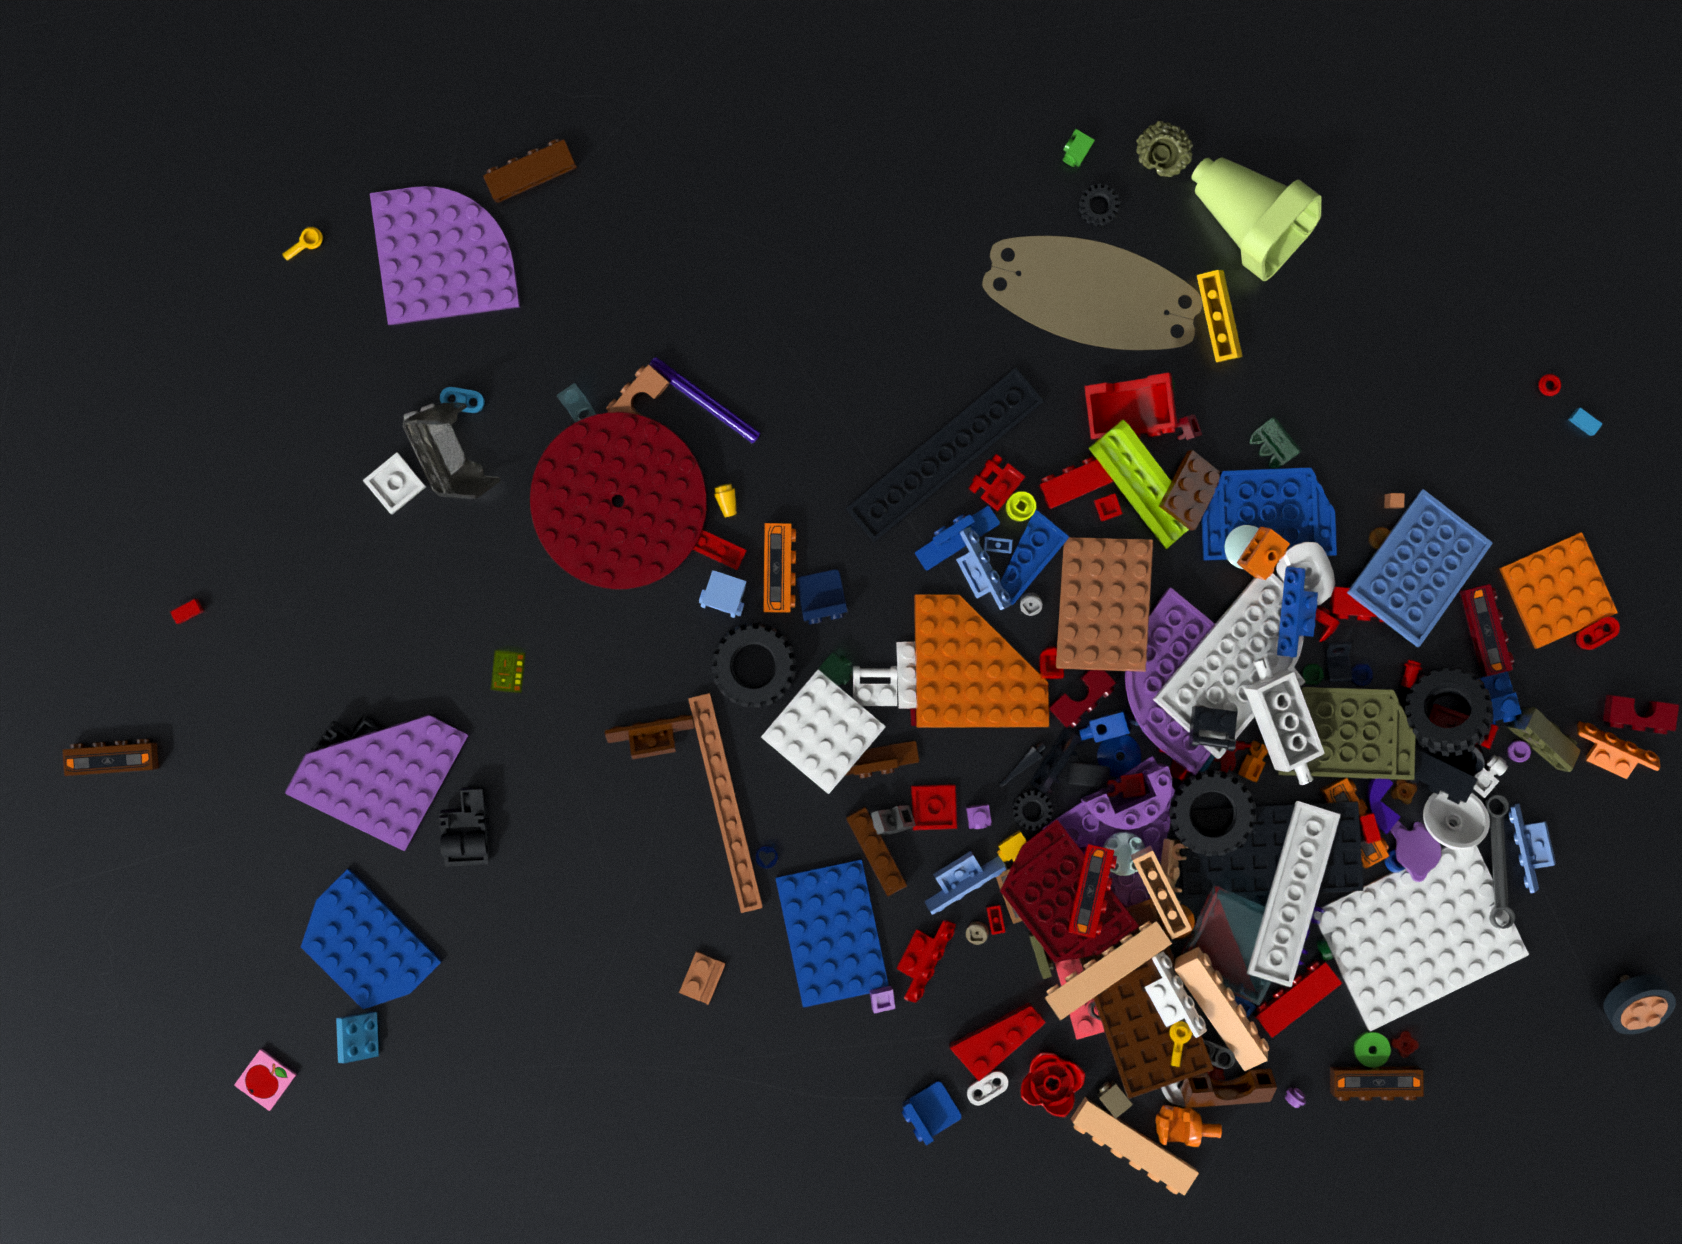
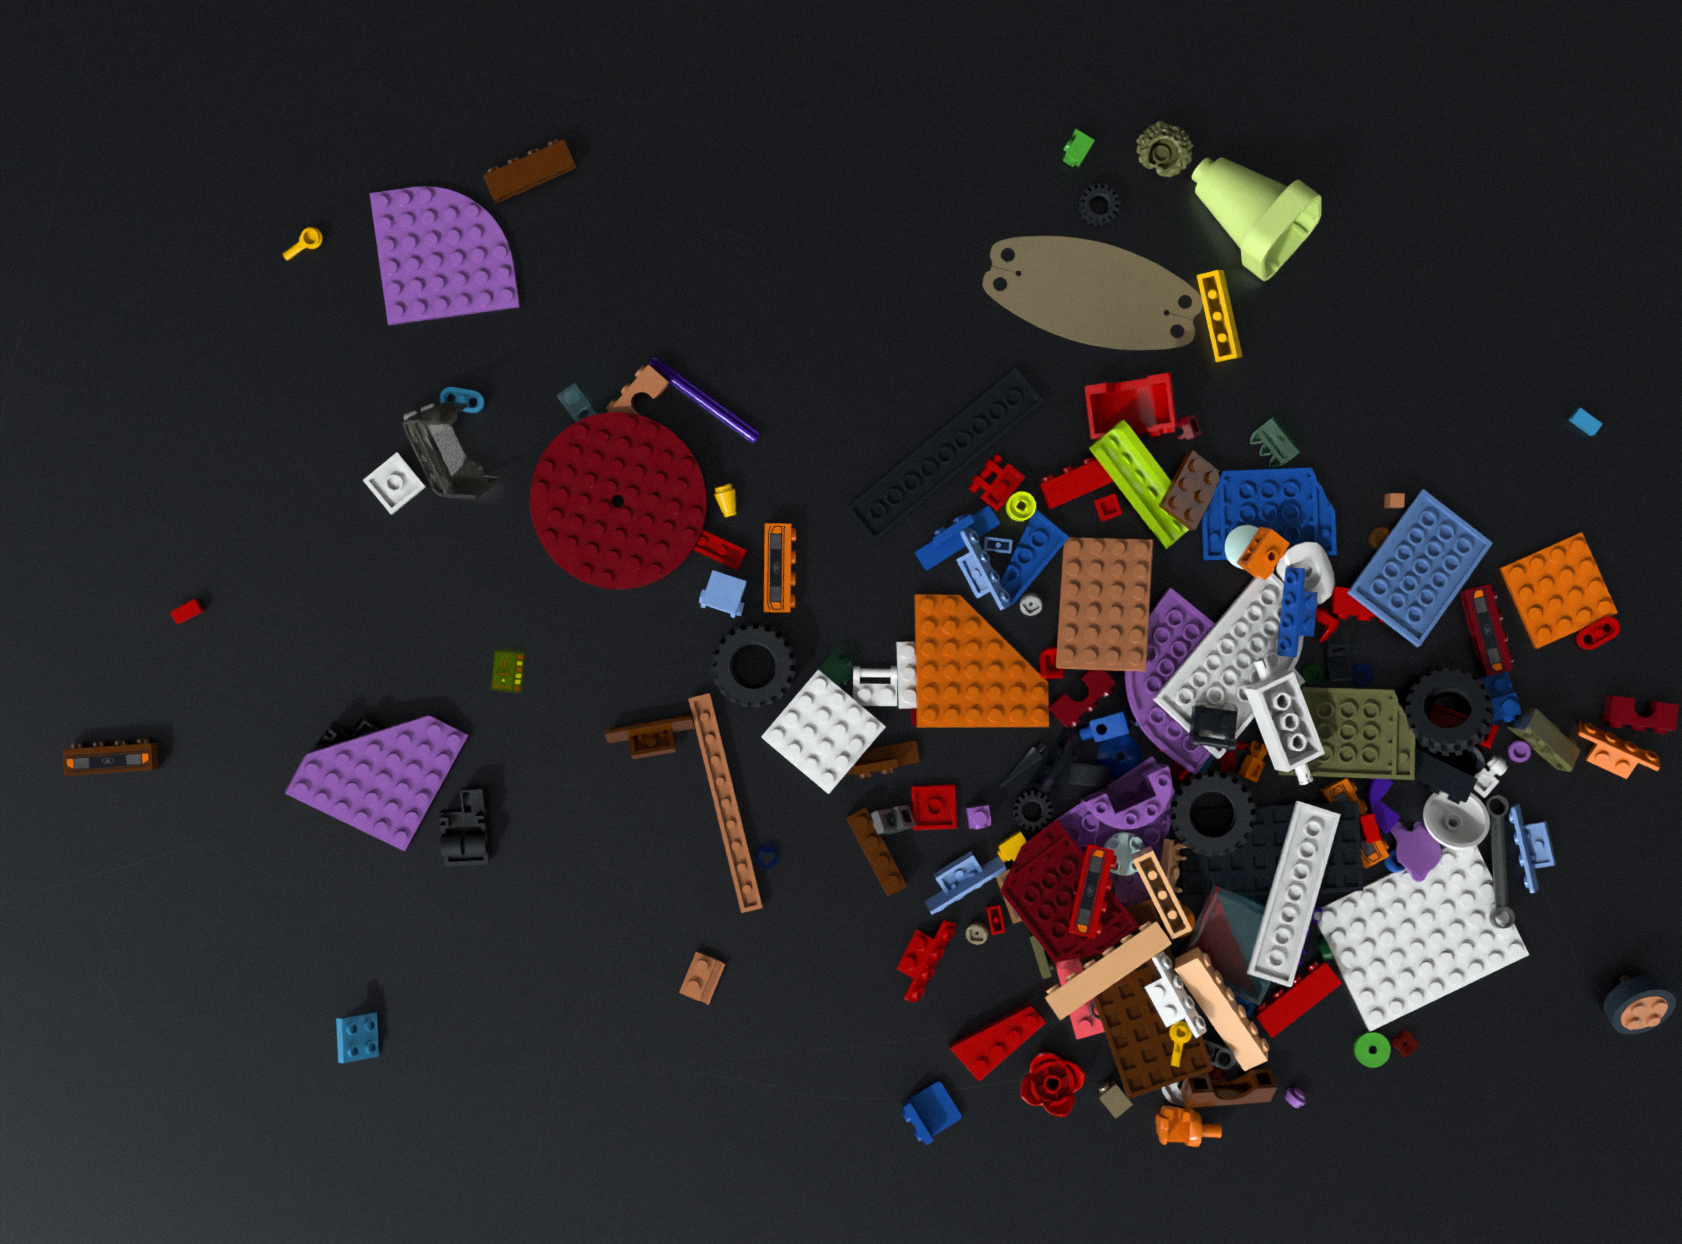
(265, 1079): tile -> none
(365, 944): blue plate -> none
(821, 596): dark blue bracket -> none
(832, 932): blue plate -> none
(882, 999): medium lavender plate -> none
(987, 1087): white plate -> none
(1130, 785): red plate -> none
(1134, 1146): light nougat brick -> none
(1376, 1082): reddish brown brick -> none
(1405, 797): clear orange plate -> none
(1411, 673): red pin -> none
(1555, 382): red plate -> none

